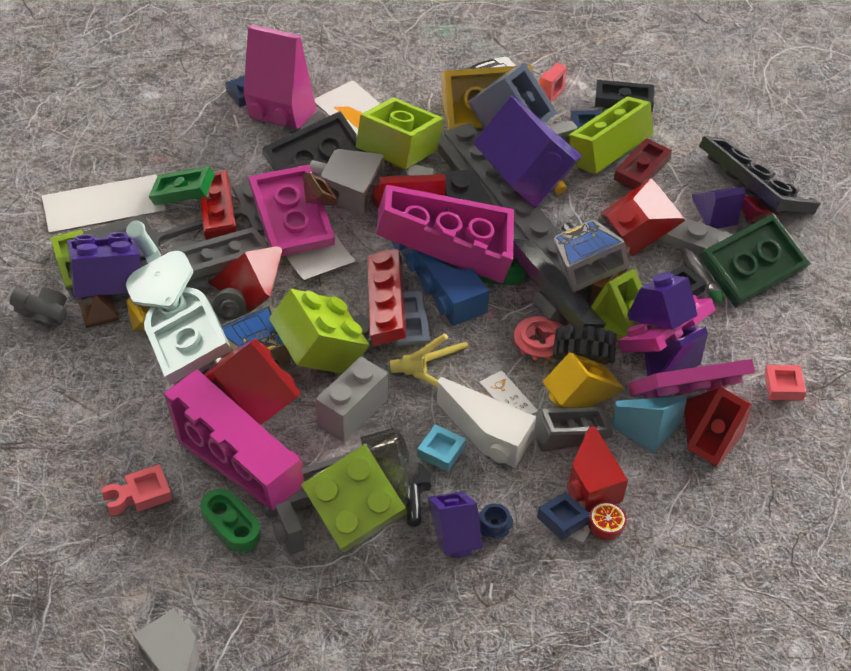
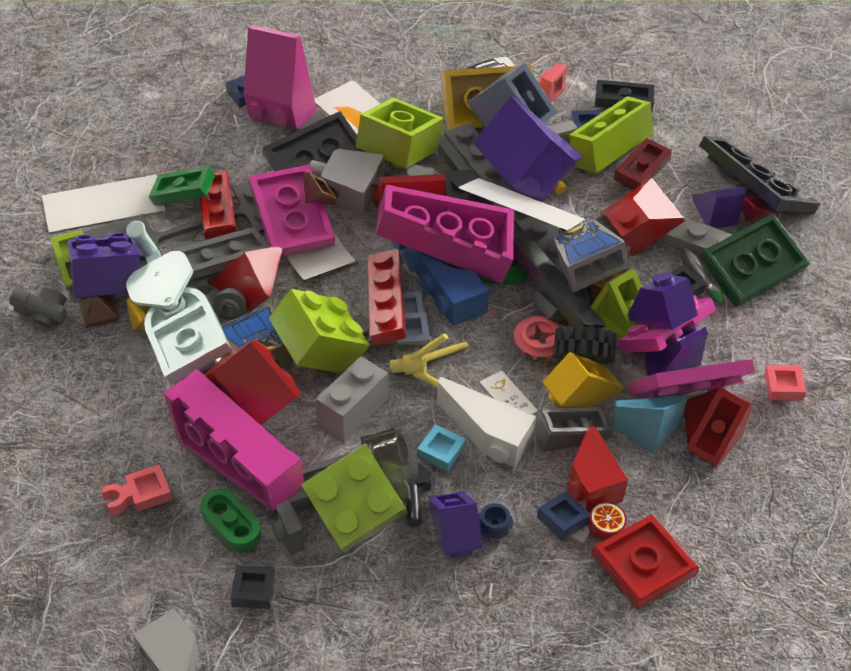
(253, 587): none -> black plate
(522, 203): none -> white sticker
(645, 561): none -> red plate

